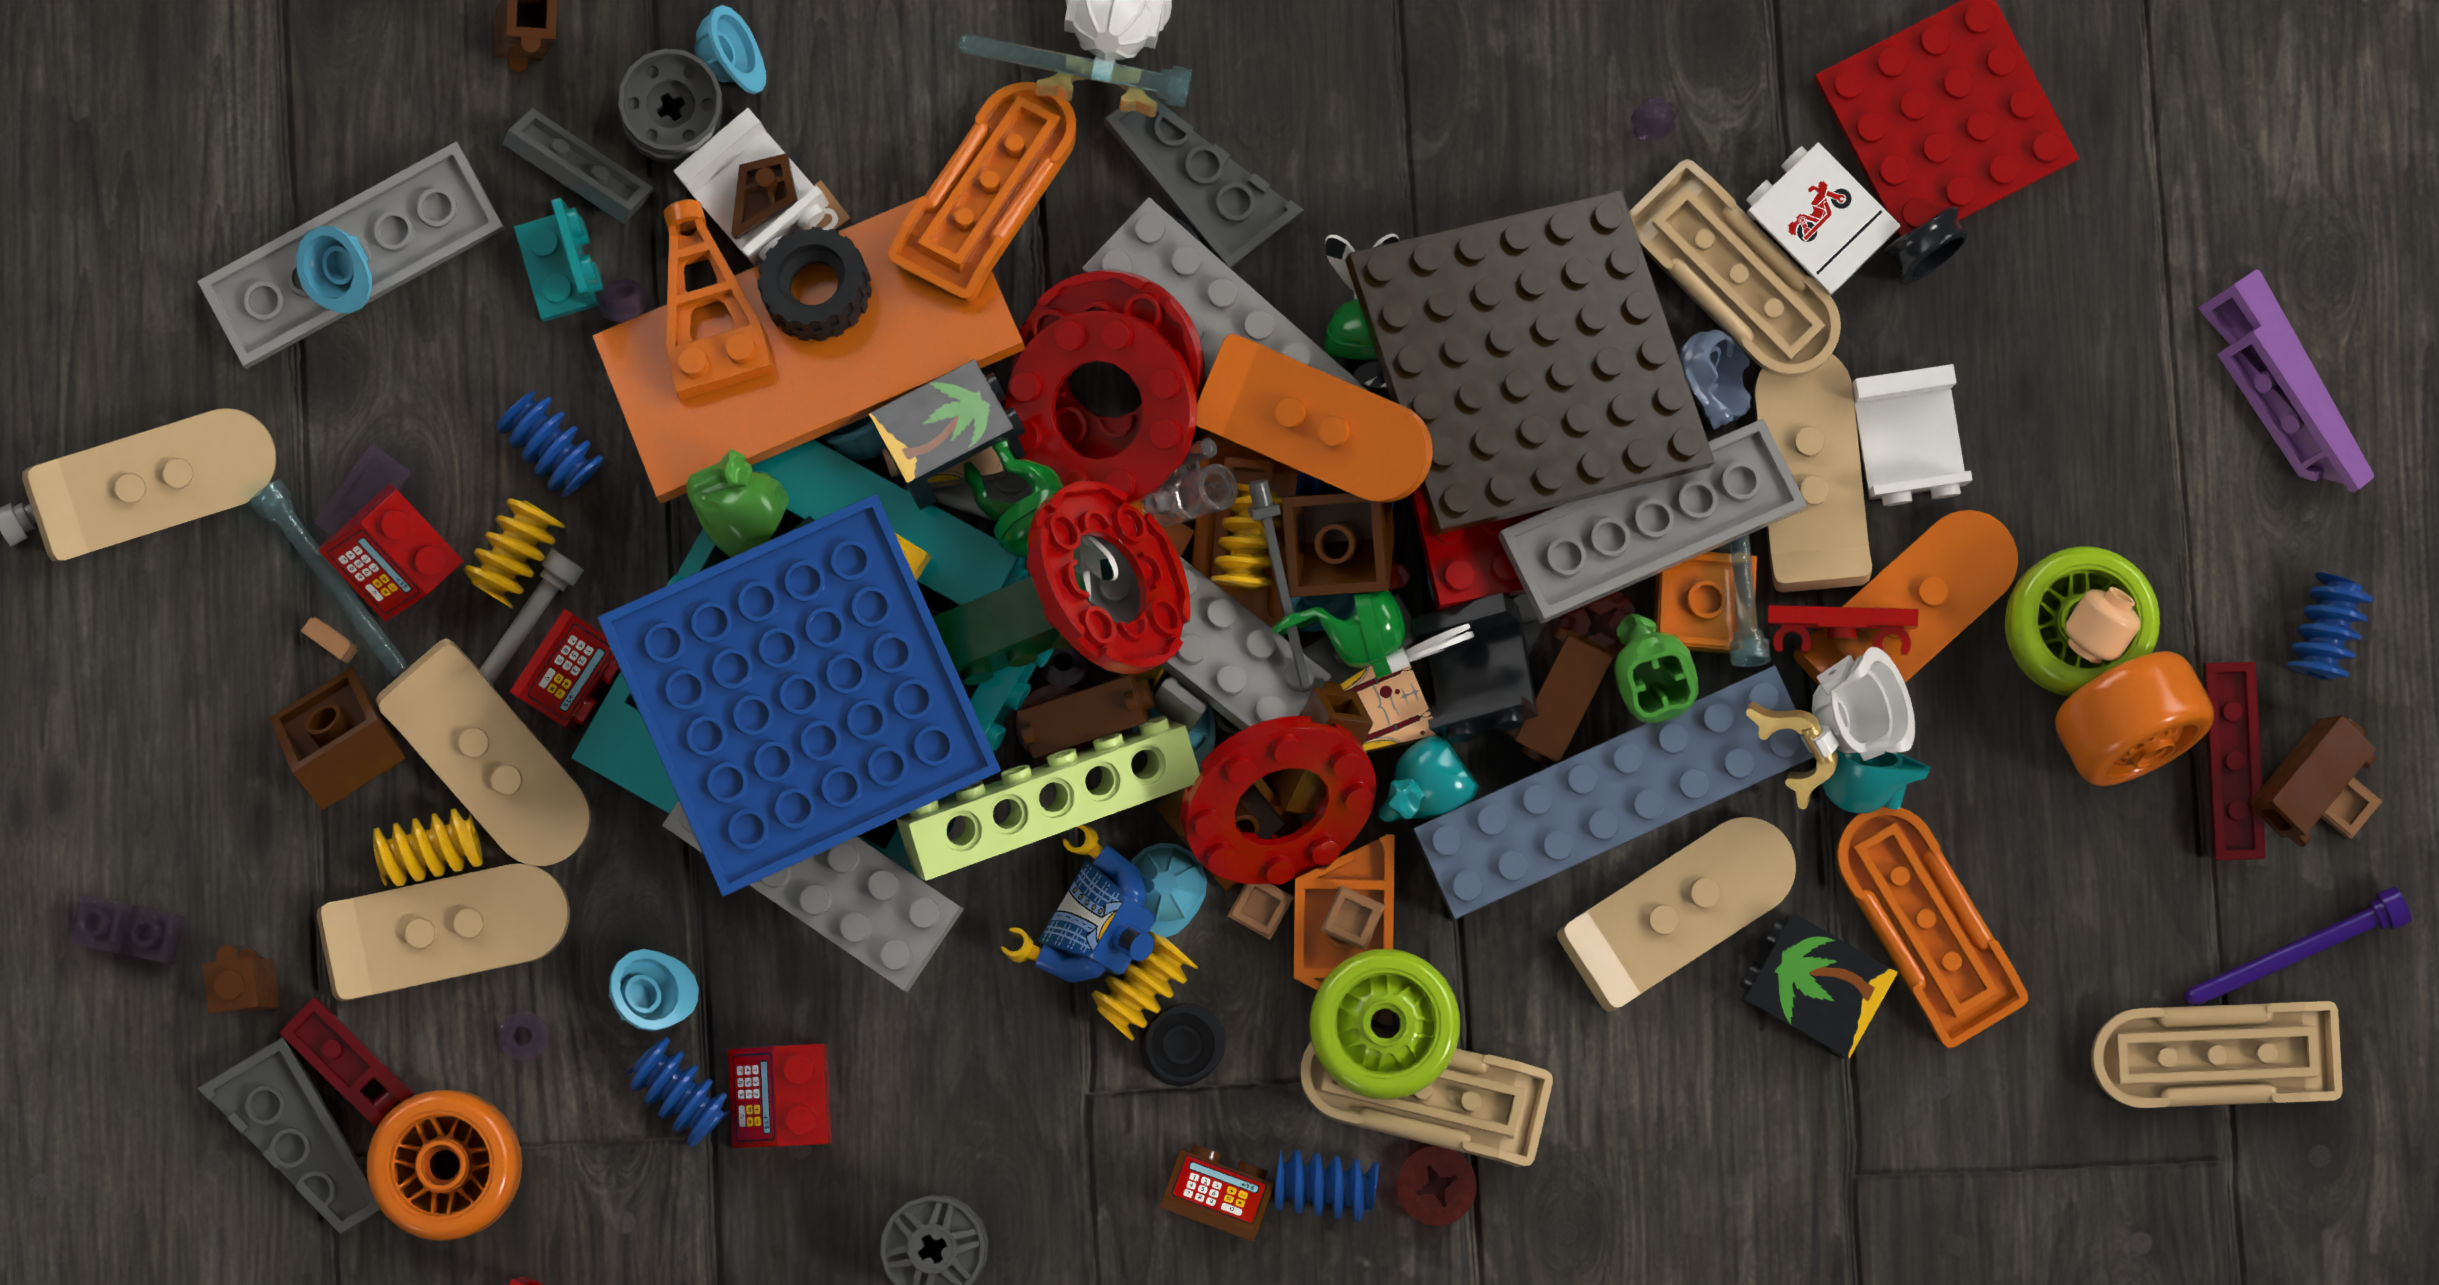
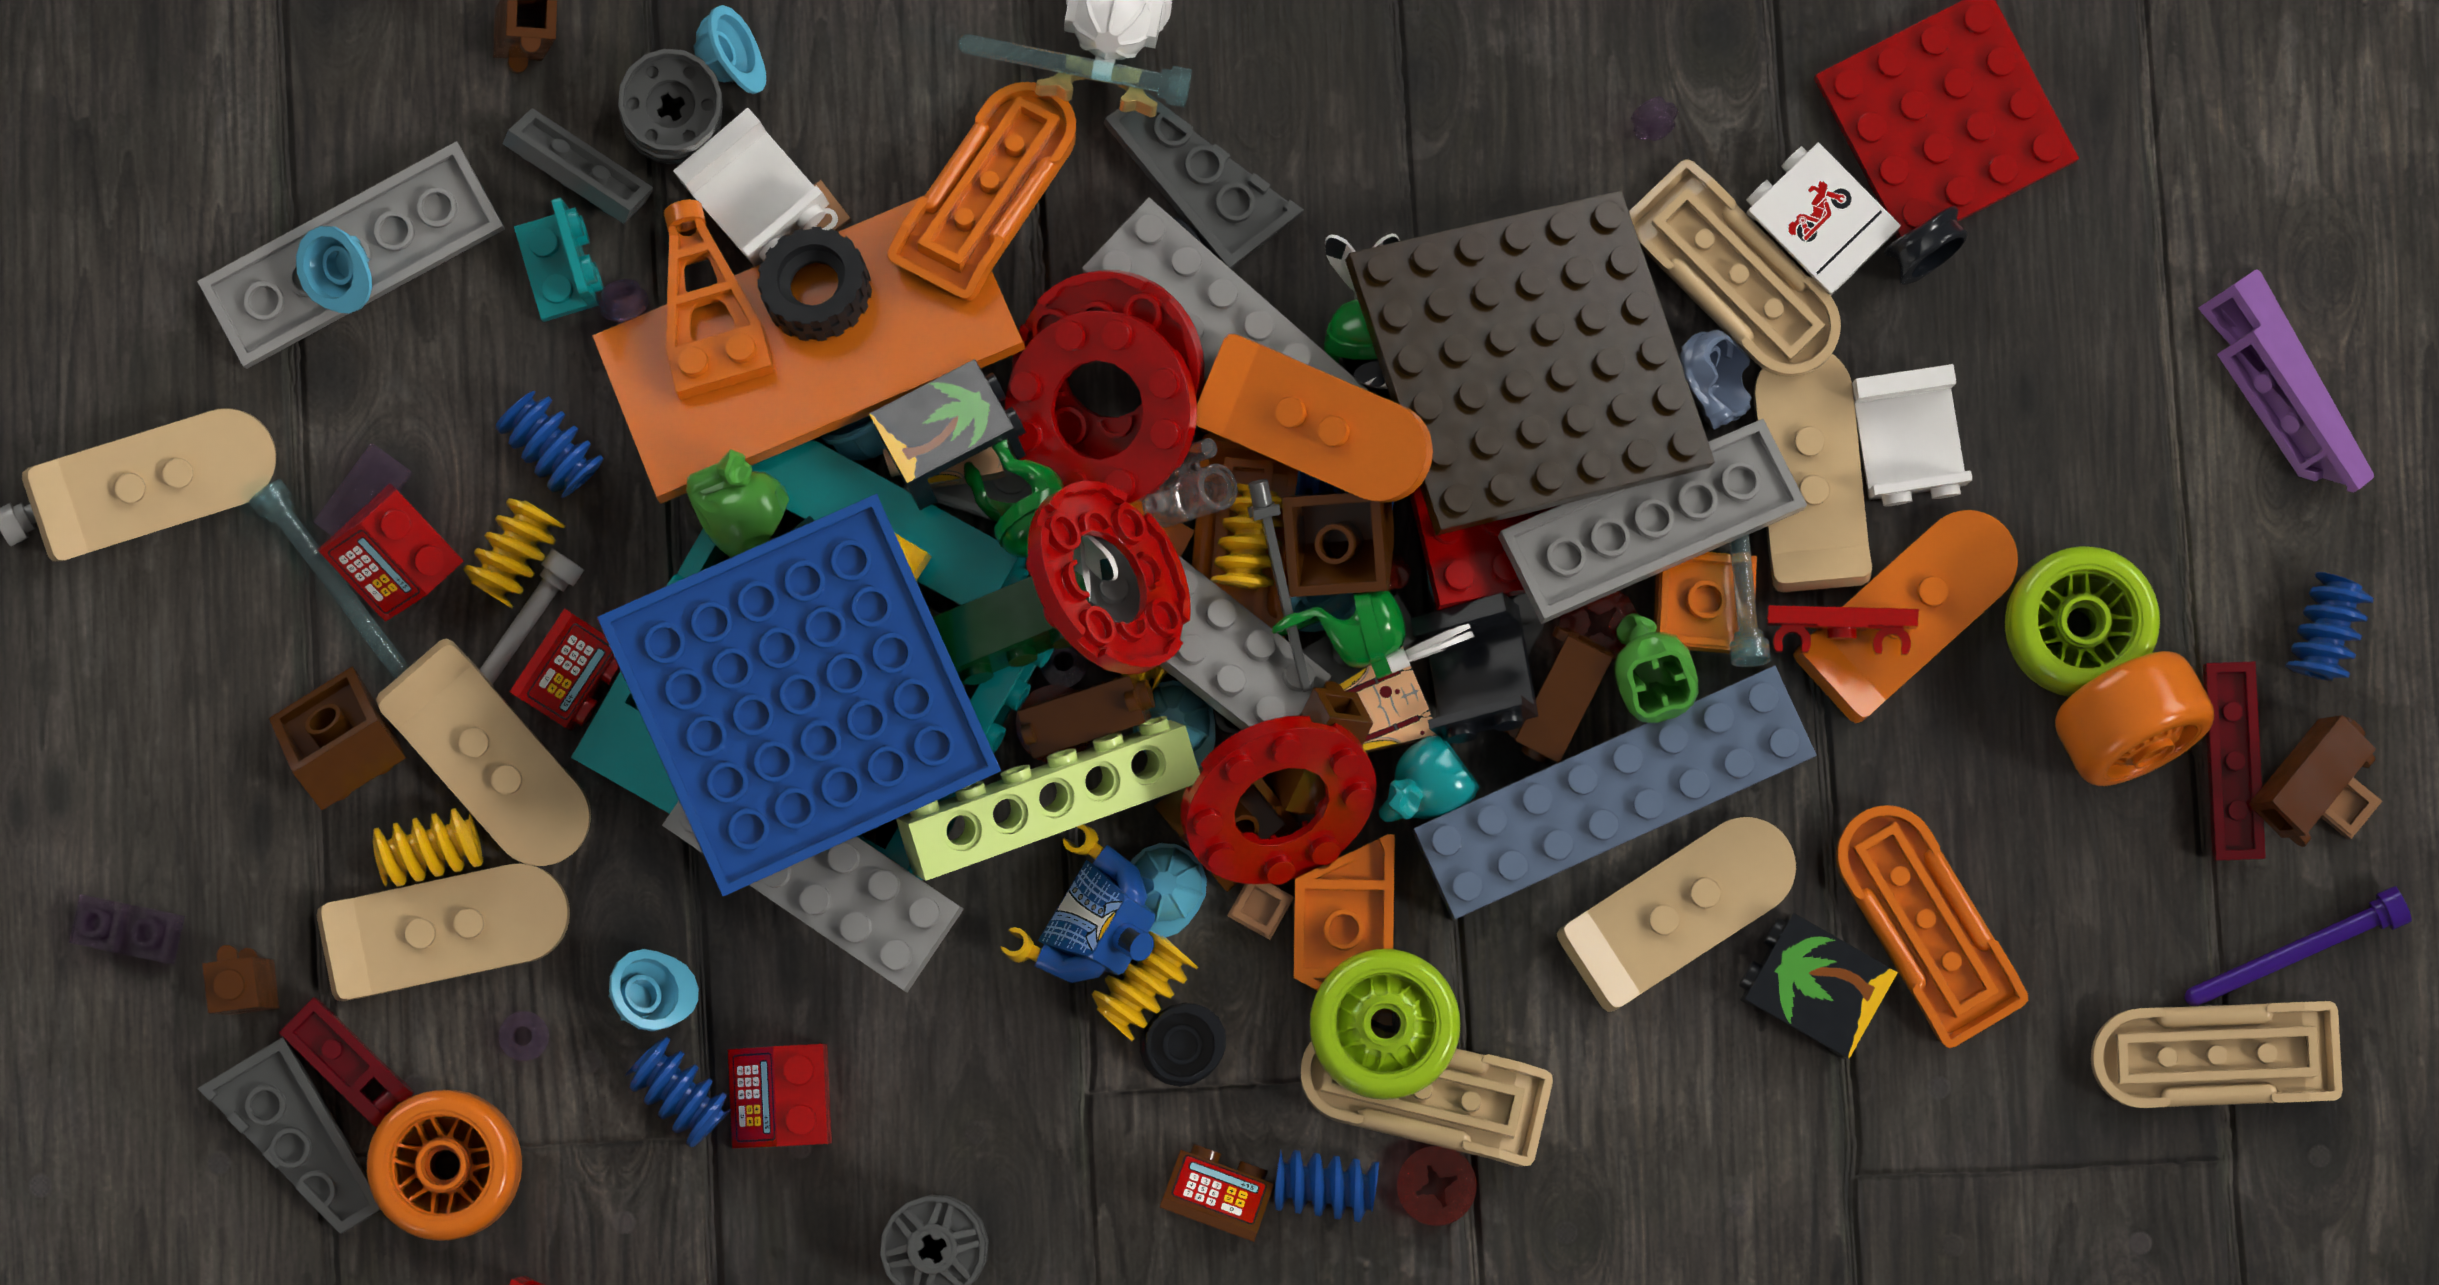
(330, 639): medium nougat tile -> none
(762, 193): reddish brown piece -> none
(1179, 703): light grey slope -> none
(1352, 917): medium nougat tile -> none
(1854, 710): white helmet -> none
(1872, 783): teal hat -> none
(2102, 625): light nougat head -> none

